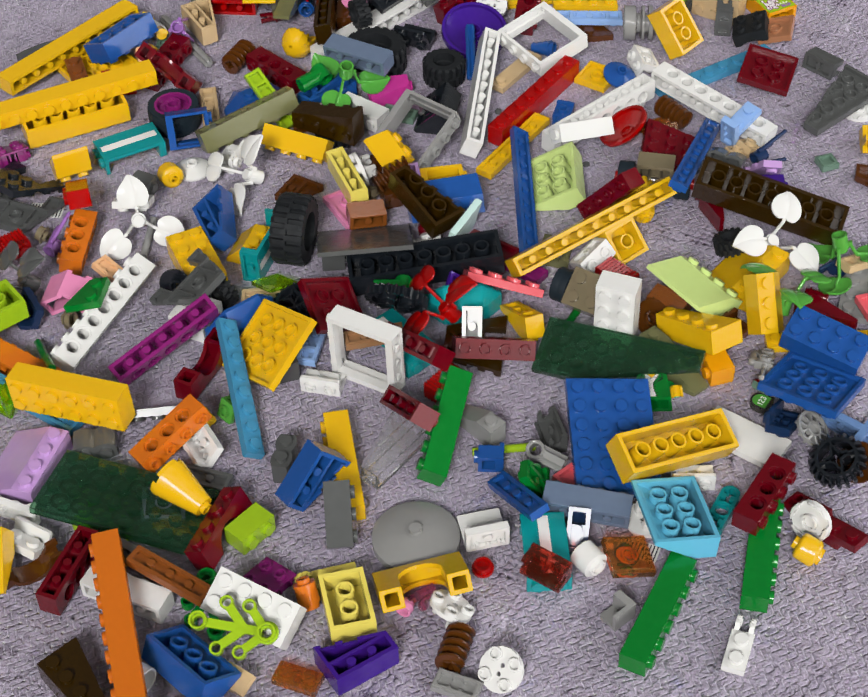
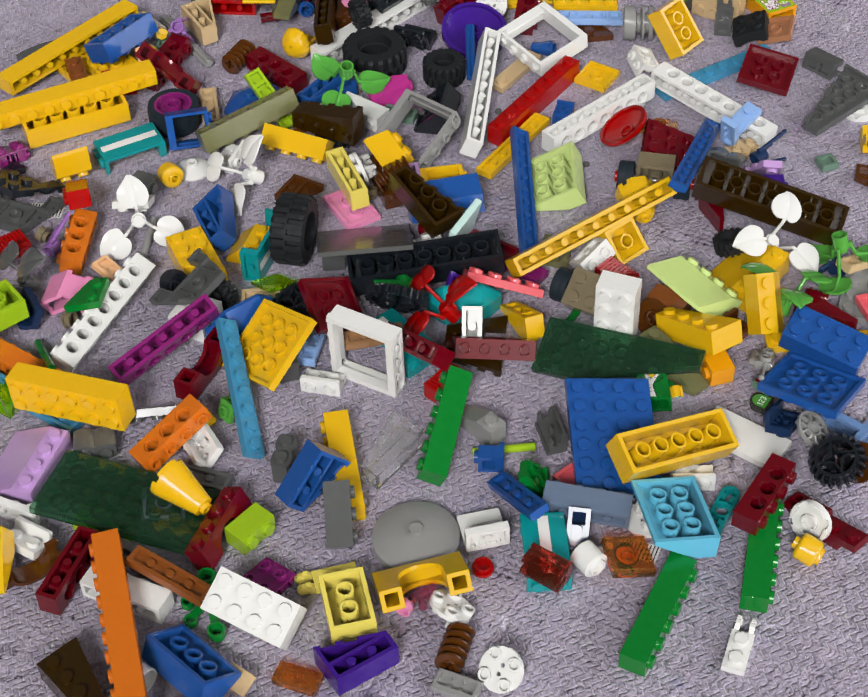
(237, 628): lime plant -> none
(307, 593): orange brick -> none
(318, 75): green piece -> none
(361, 54): sand blue brick -> none
(366, 214): dark orange brick -> none
(410, 408): dark red brick -> none
(548, 456): light grey piece -> none
(581, 130): white brick -> none
(611, 192): dark red brick -> none
(618, 74): blue dish -> none
(620, 612): light grey panel -> none
(668, 108): reddish brown piece -> none

